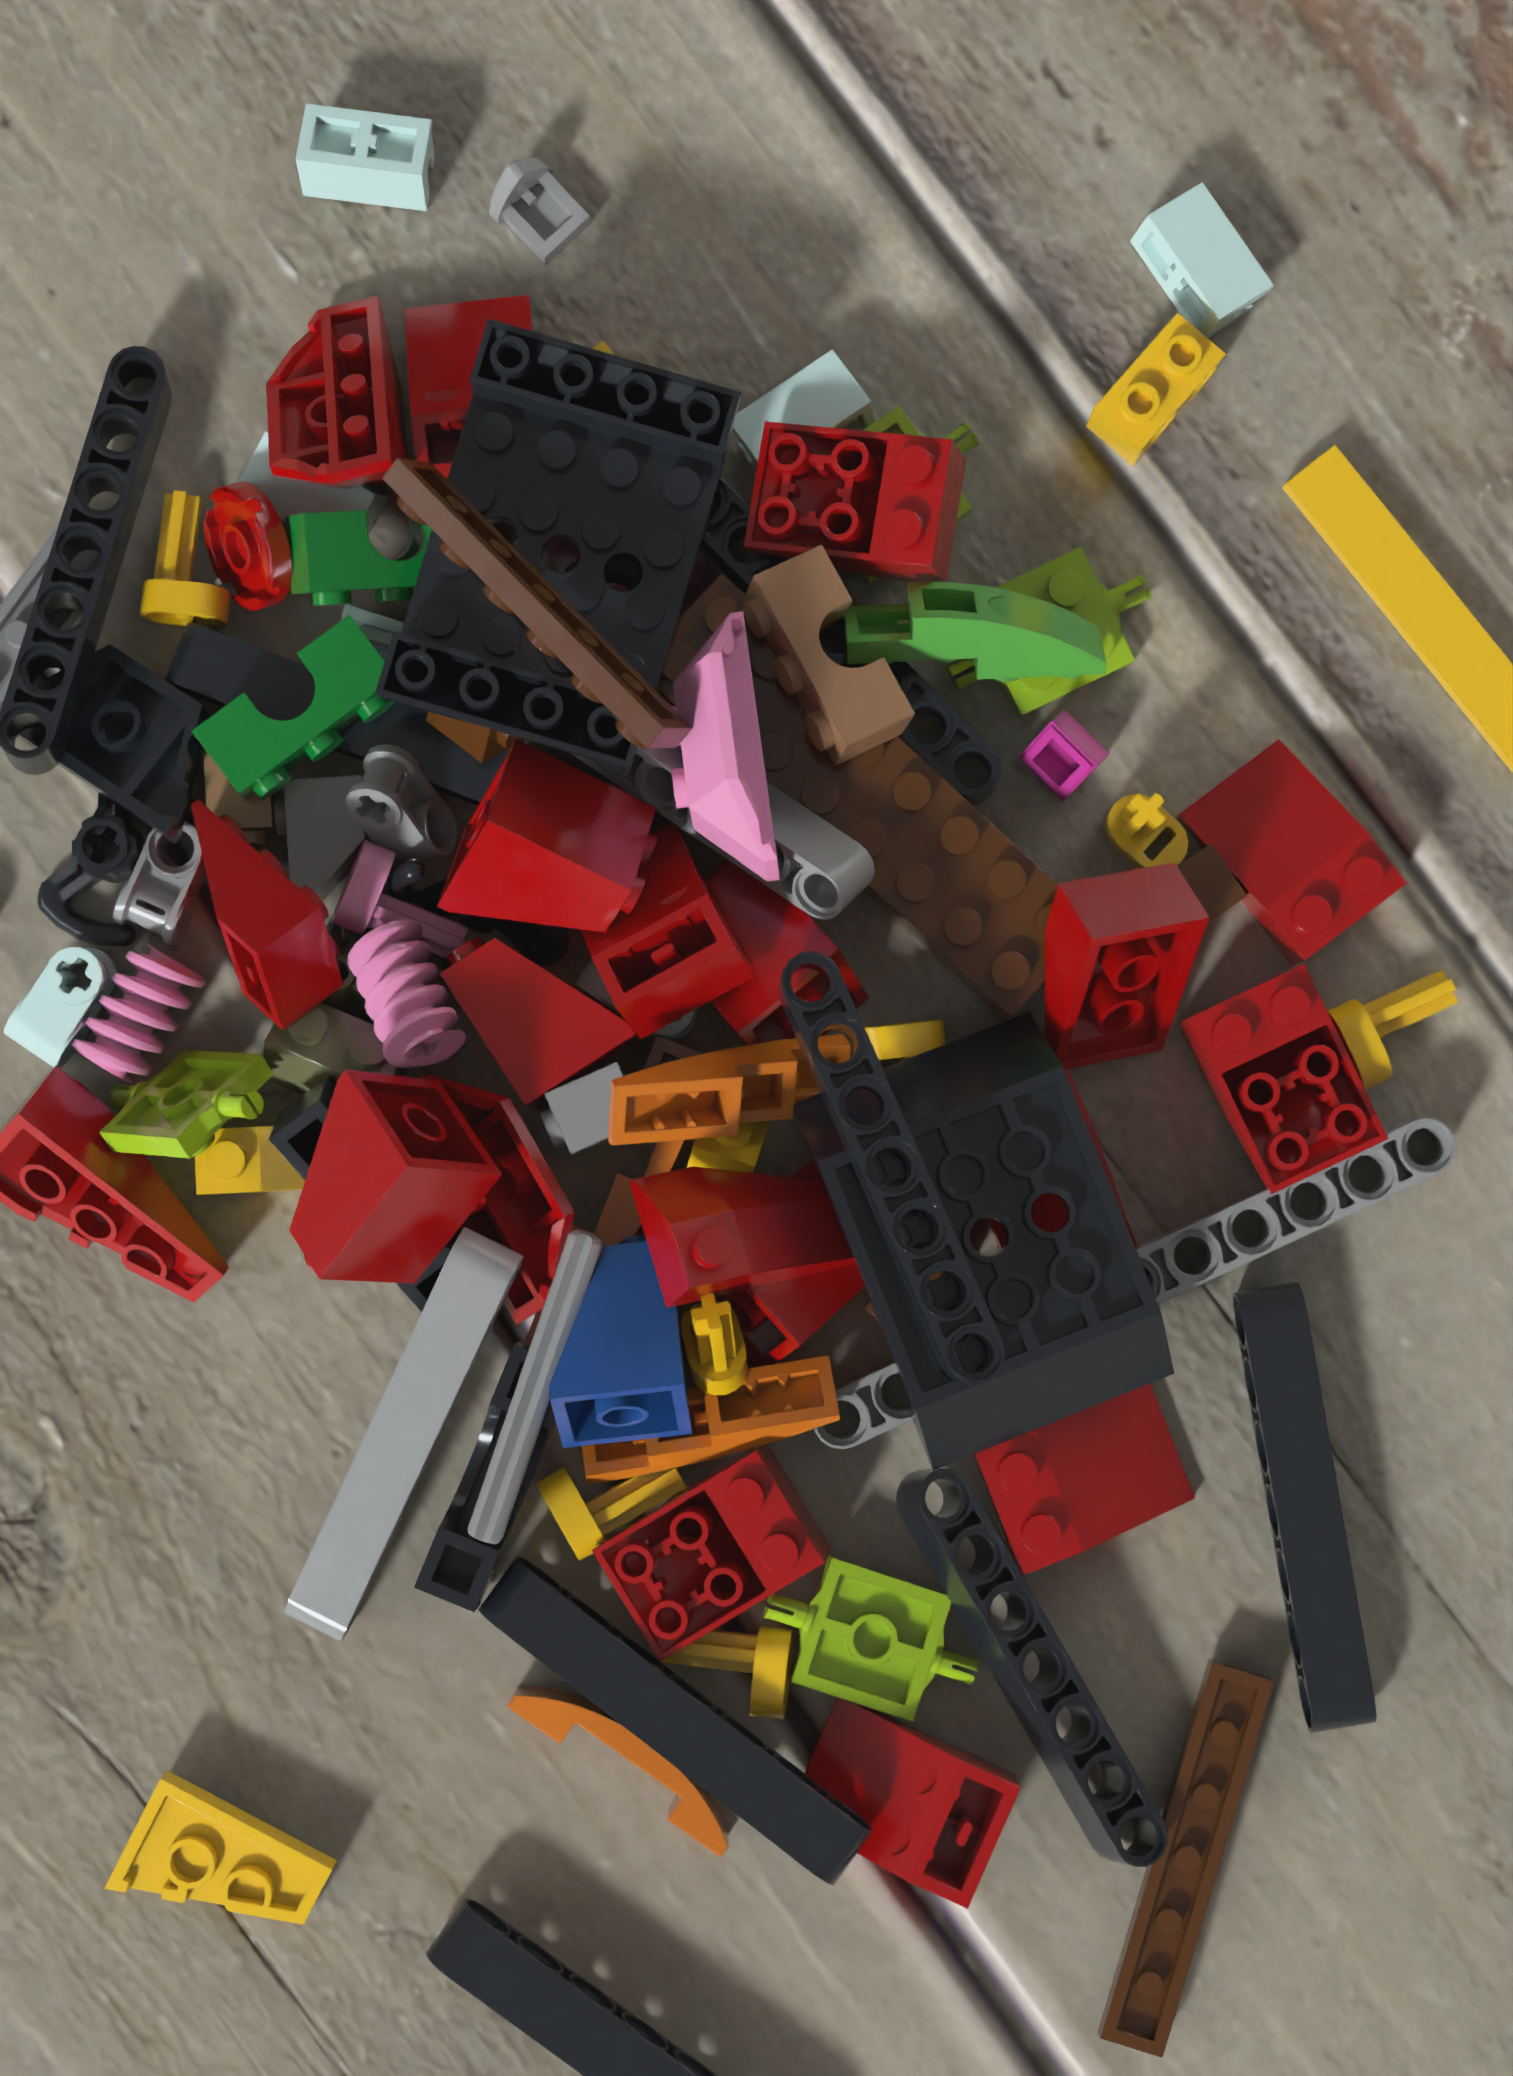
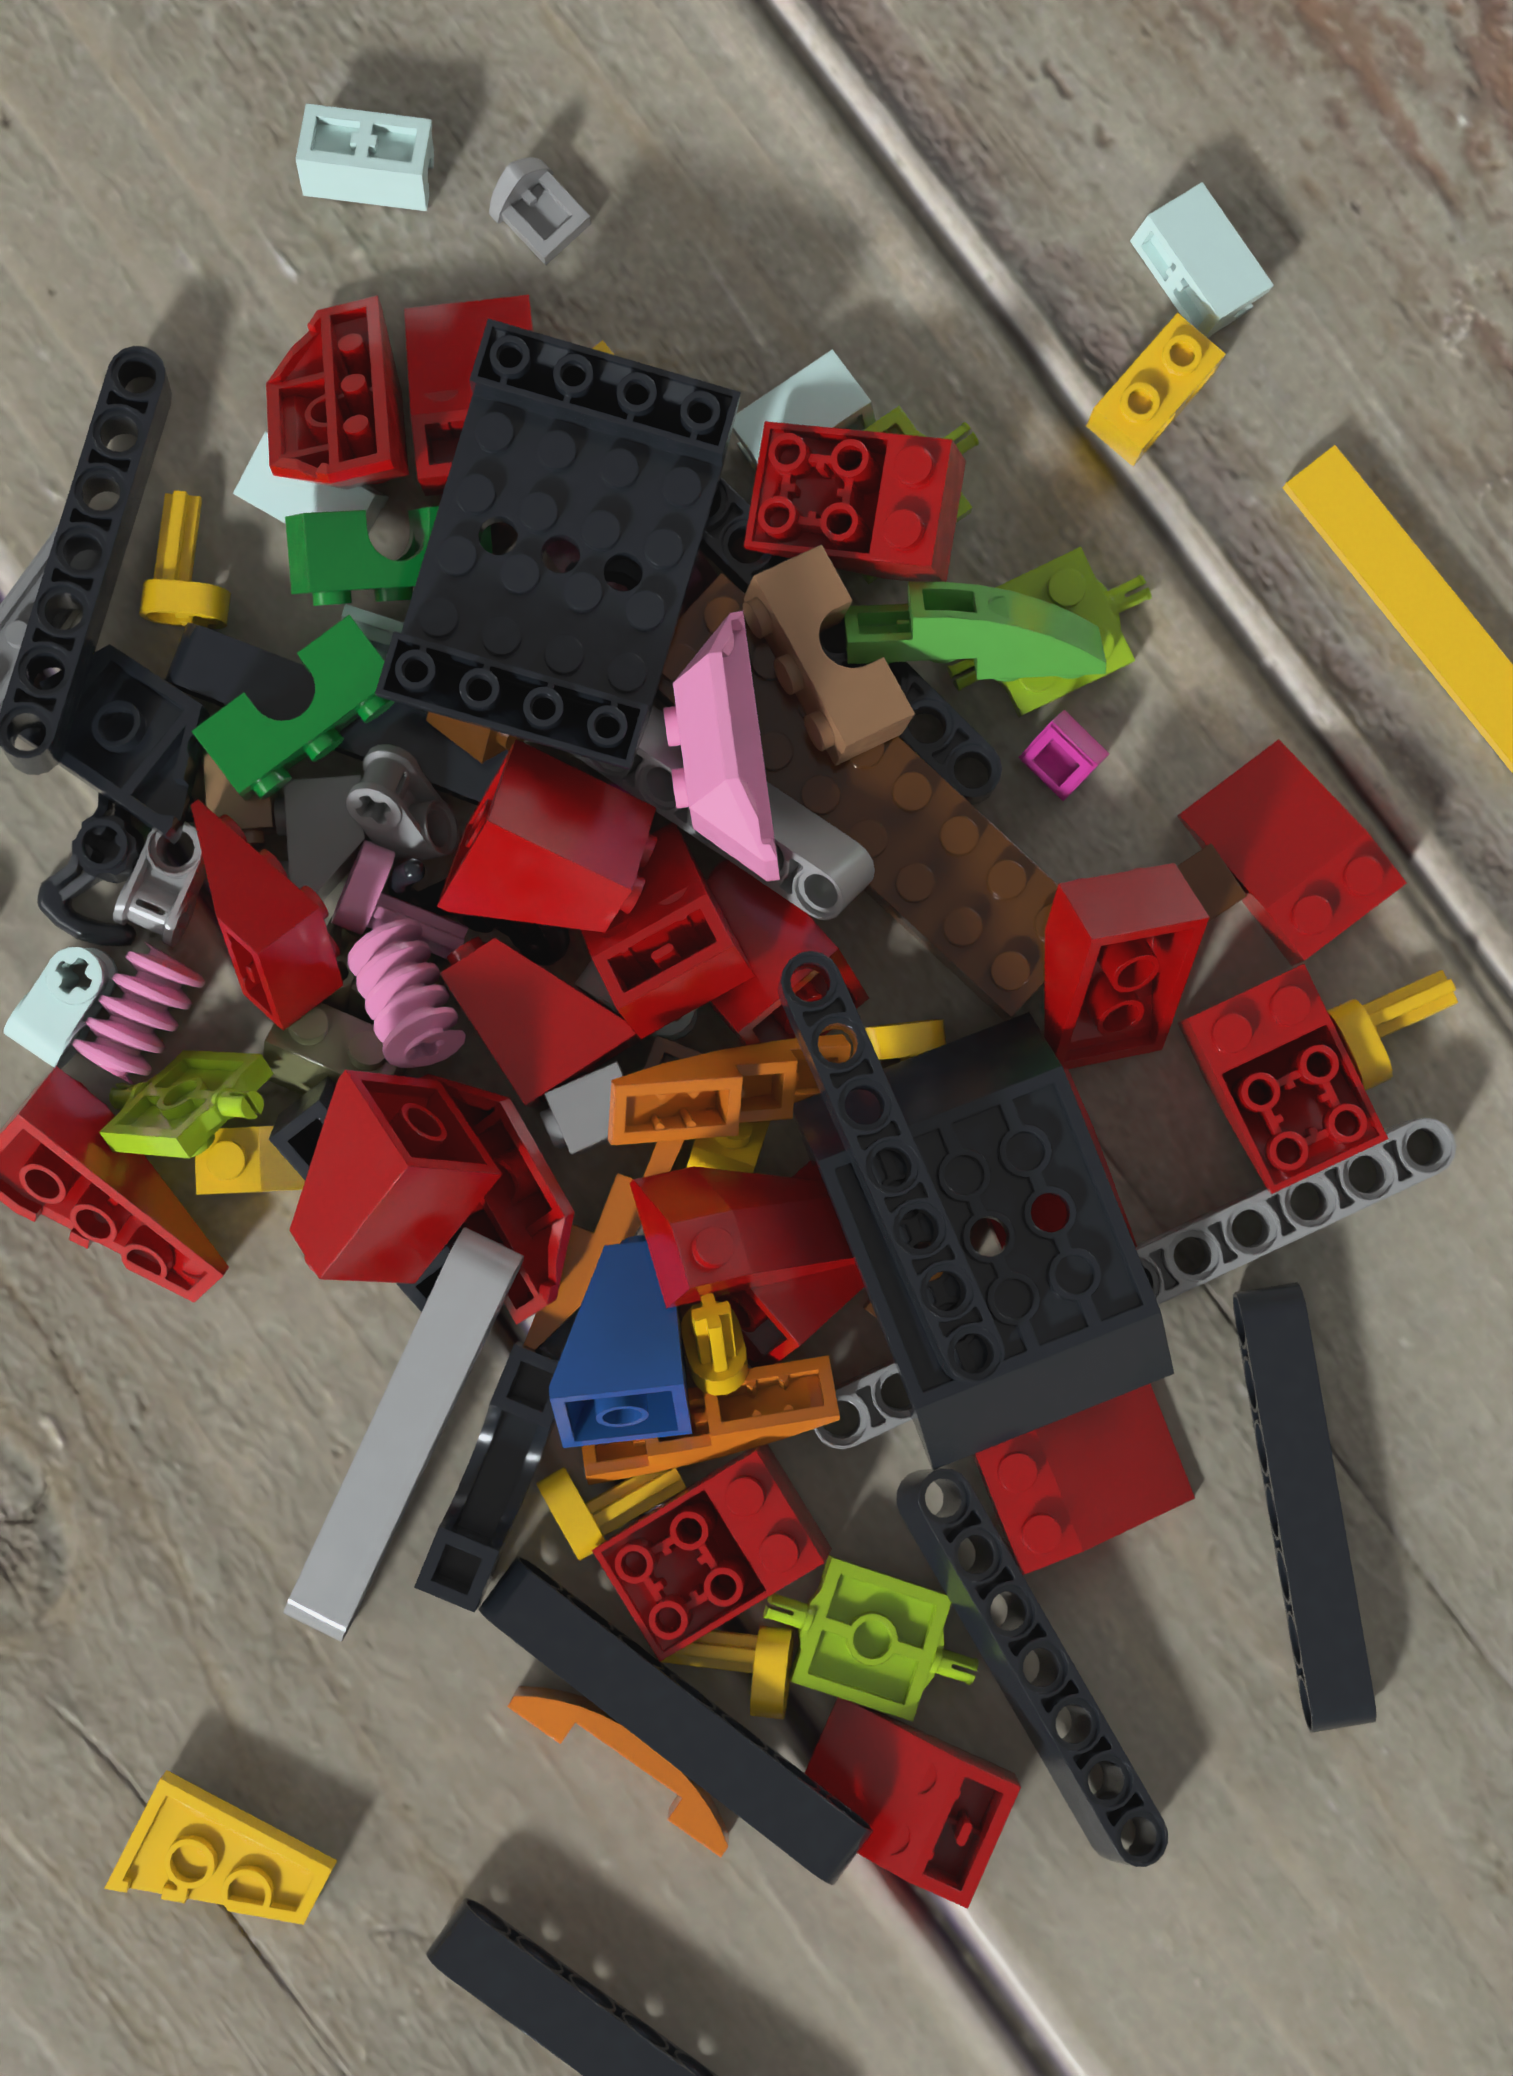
(248, 545): red tile -> none
(532, 1390): light grey axle -> none
(552, 621): reddish brown plate -> none
(1137, 822): yellow piece -> none
(1182, 1880): reddish brown plate -> none

